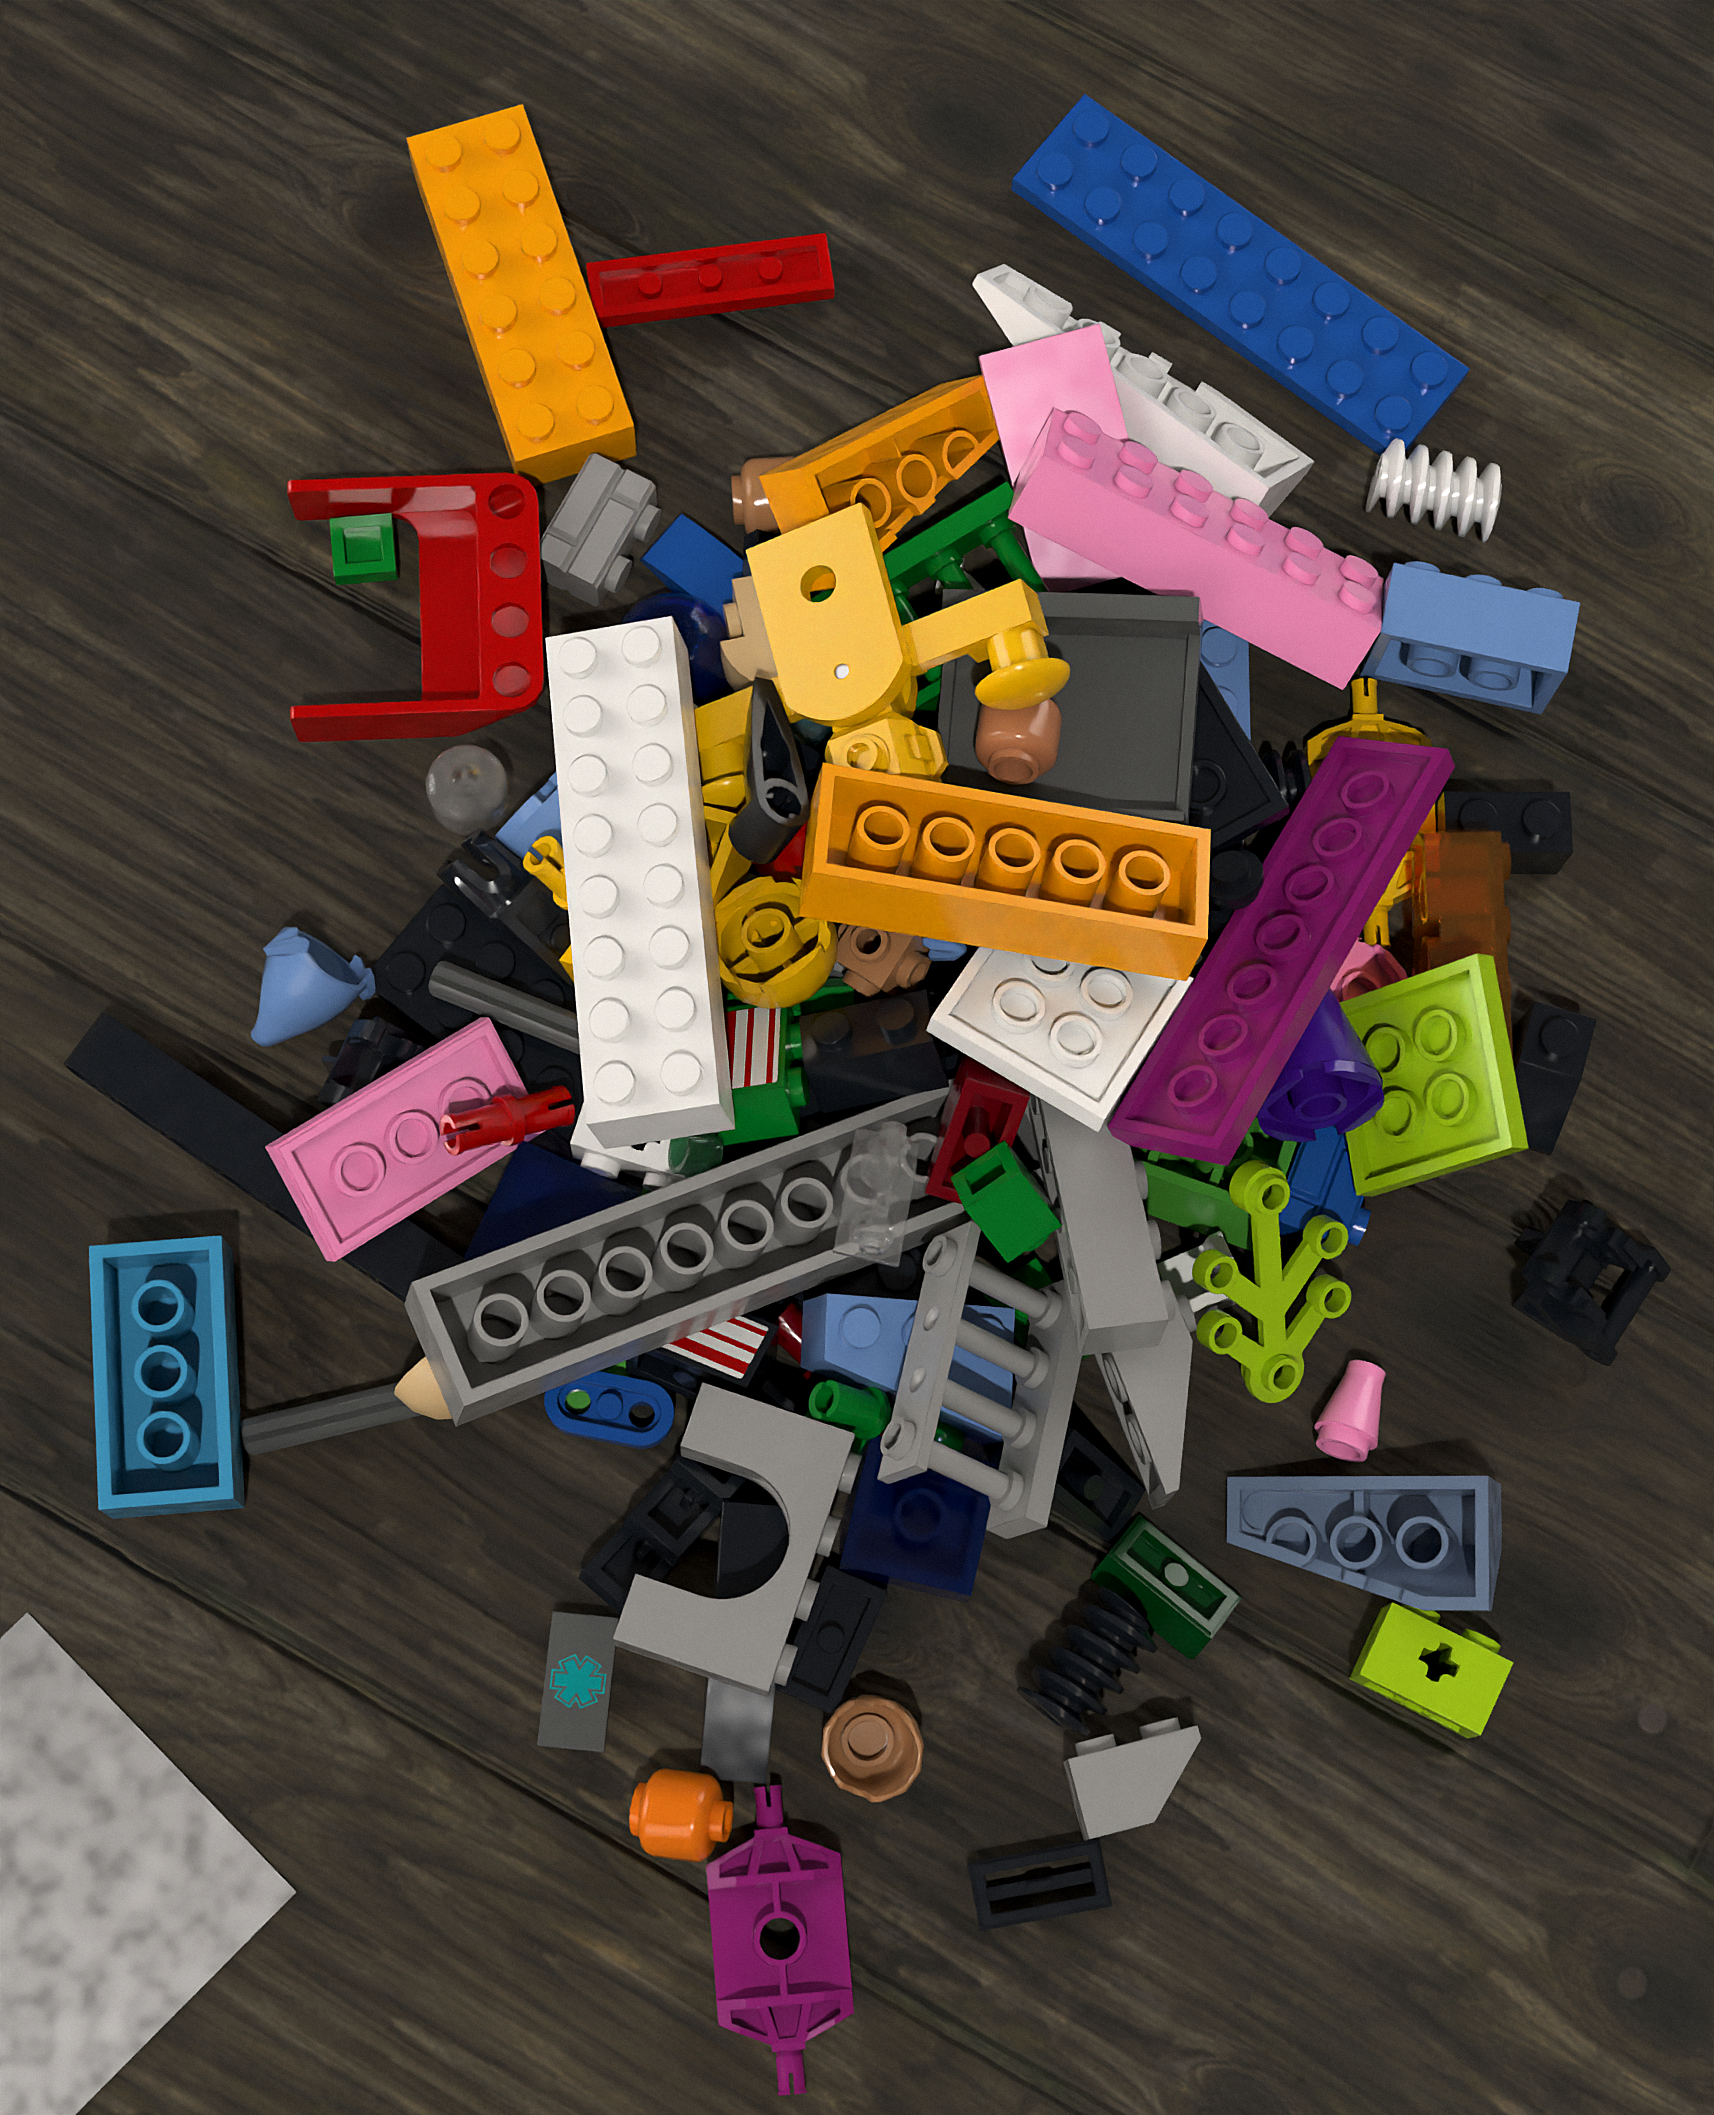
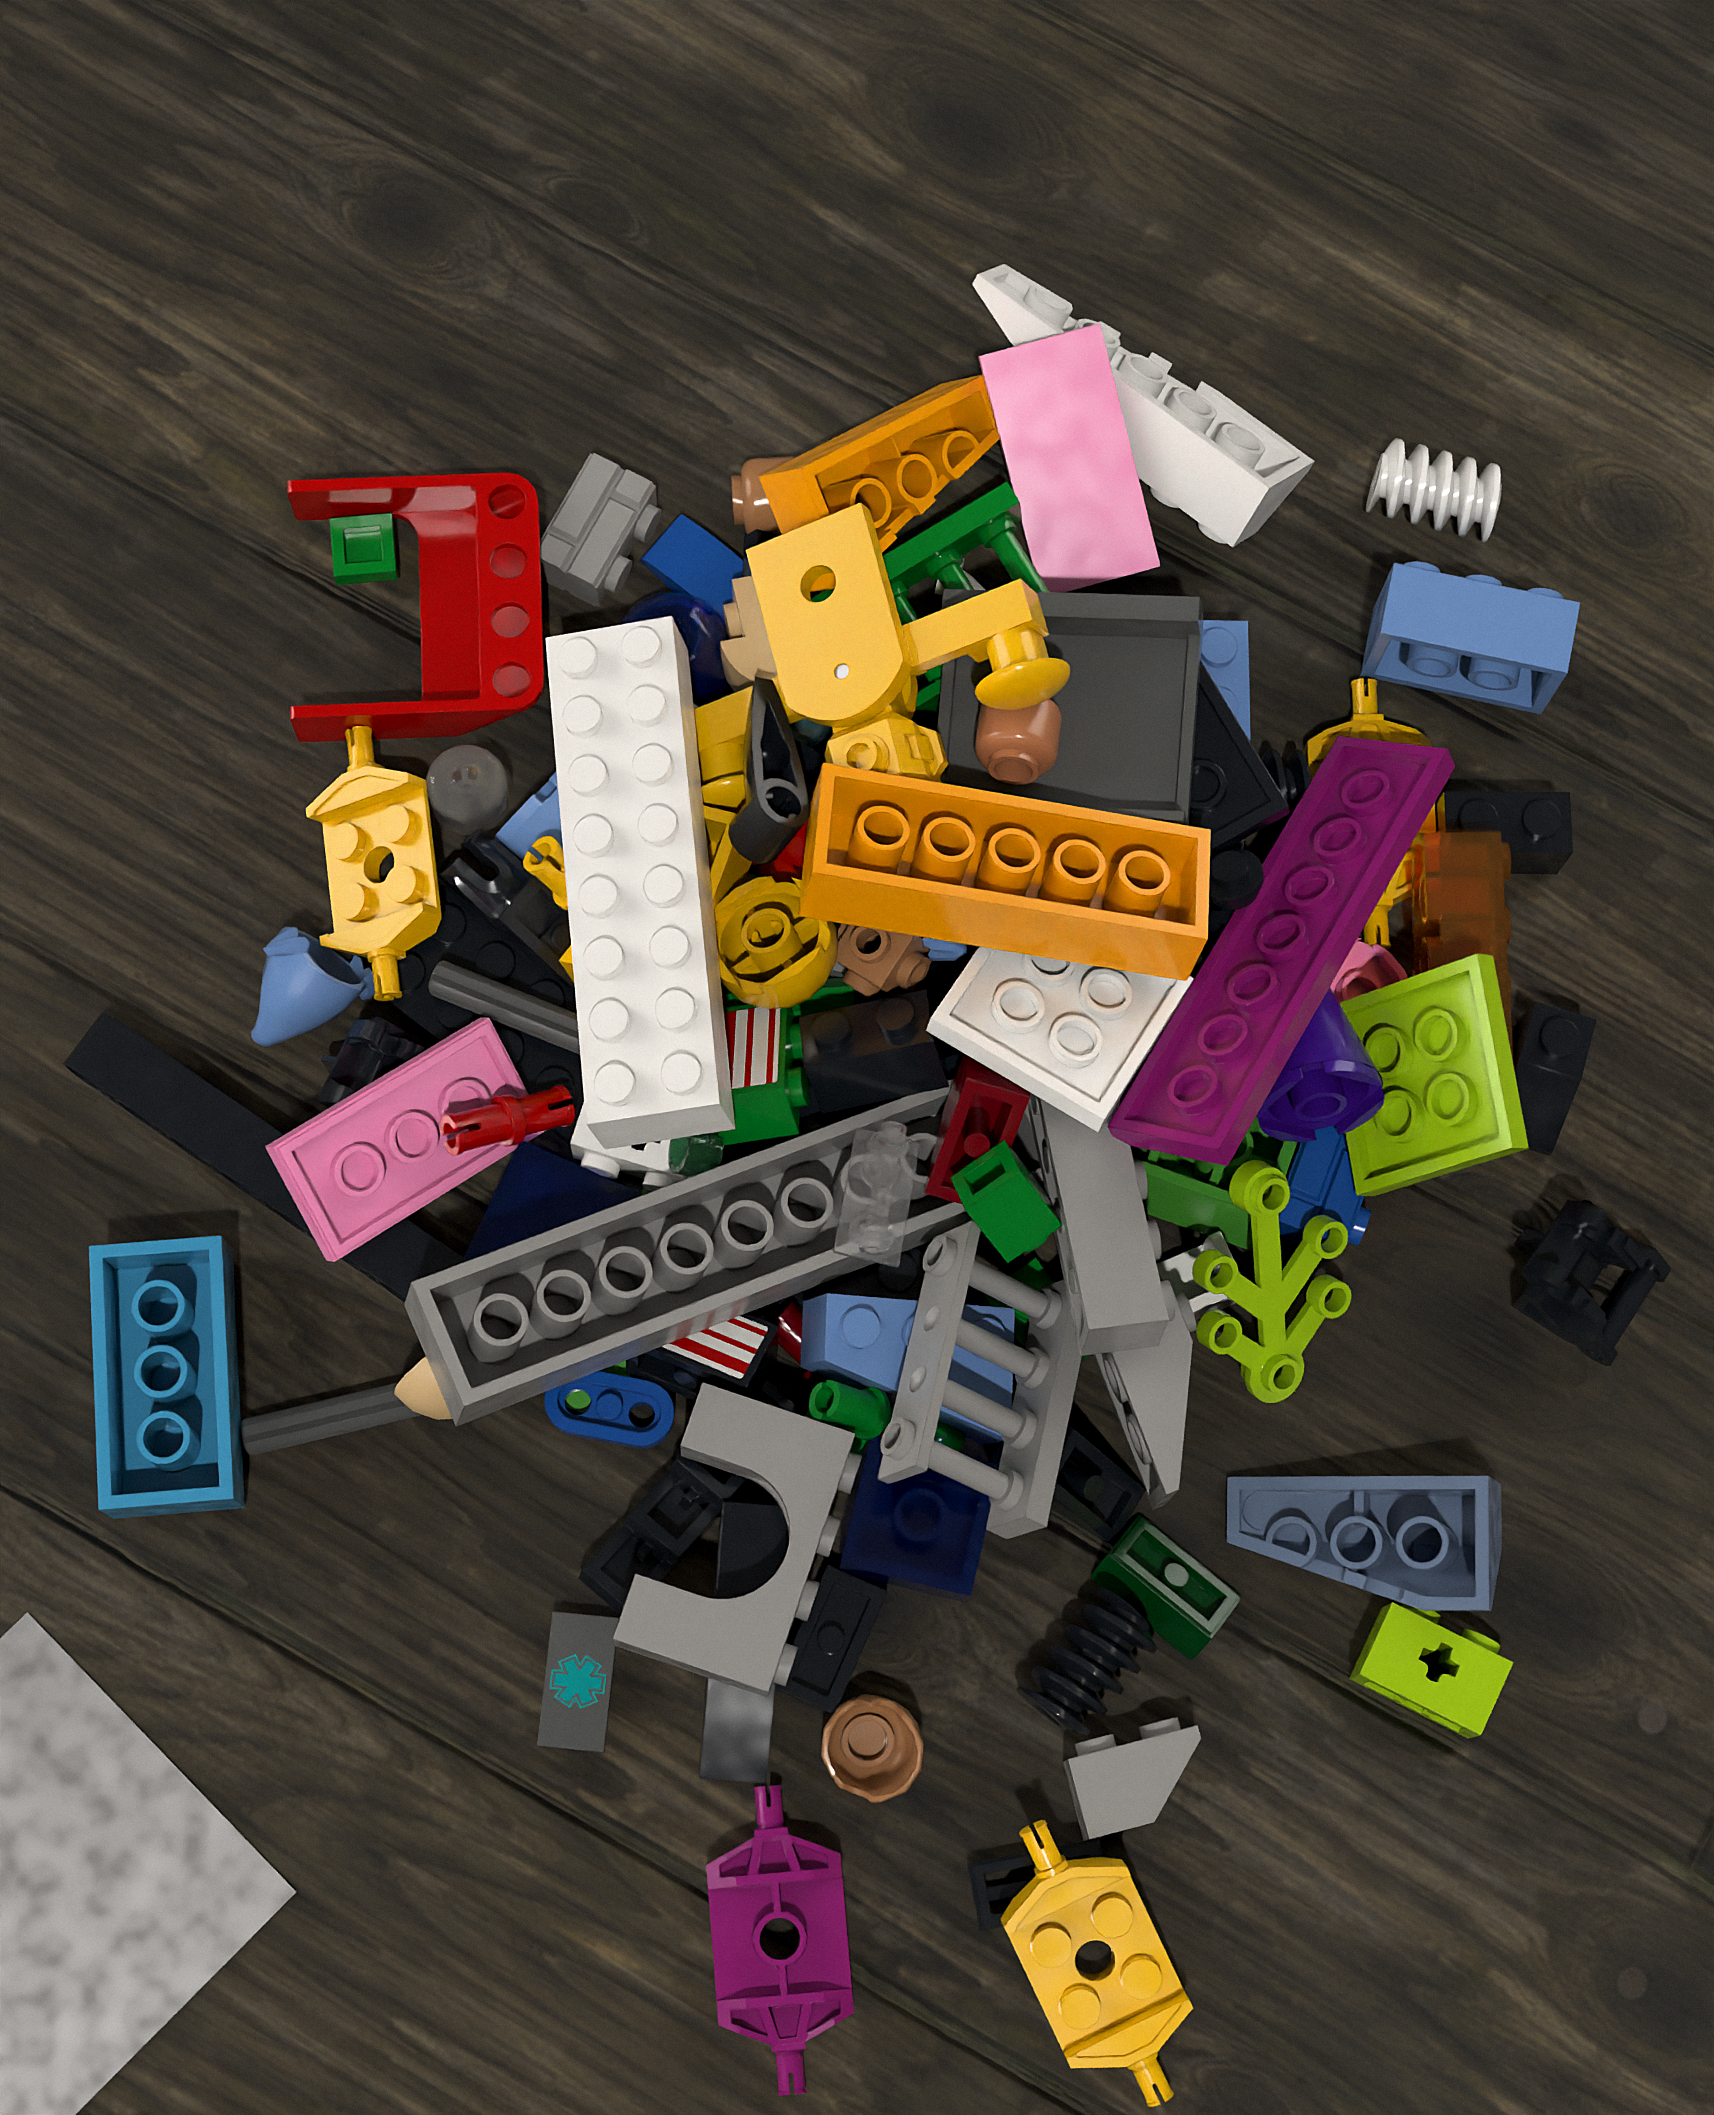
(363, 821): none -> yellow plate
(521, 295): light orange brick -> none
(680, 1815): orange head -> none
(711, 280): red plate -> none
(1104, 2016): none -> yellow plate
(1190, 541): bright pink brick -> none
(1238, 278): blue plate -> none
(1352, 1414): bright pink cone -> none

